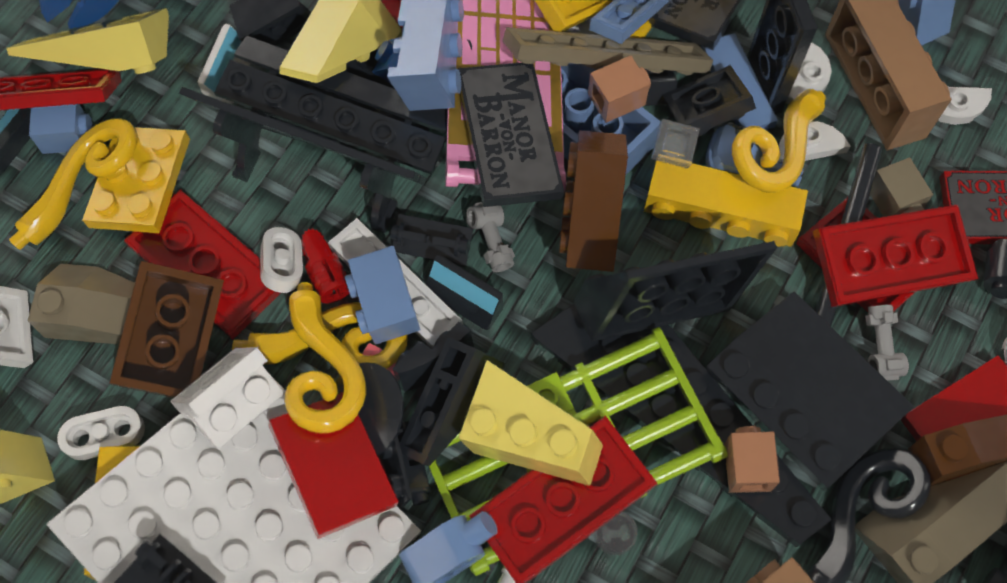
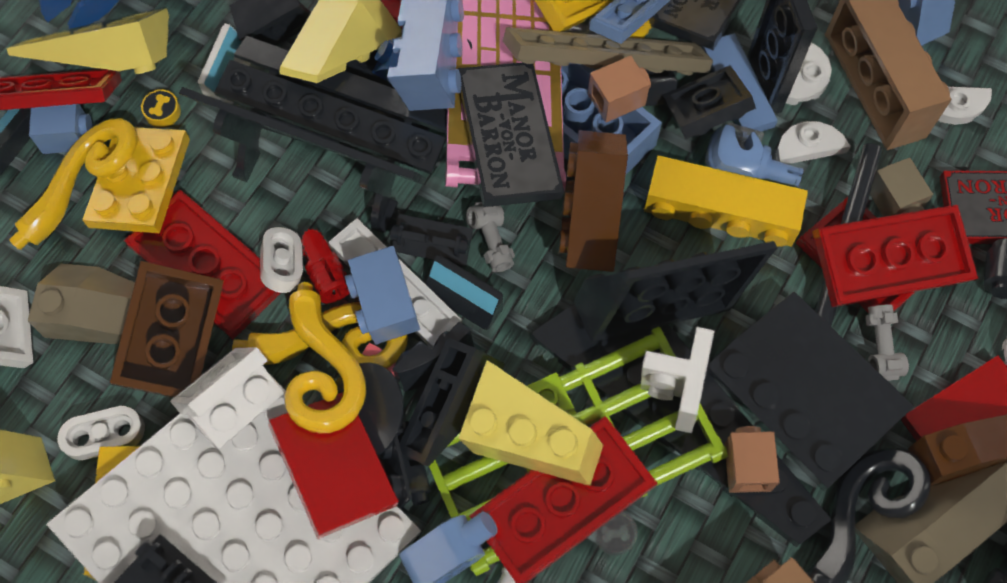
(161, 108): none -> tile
(673, 376): none -> white bracket
(675, 143): clear plate -> none
(798, 115): yellow plant -> none

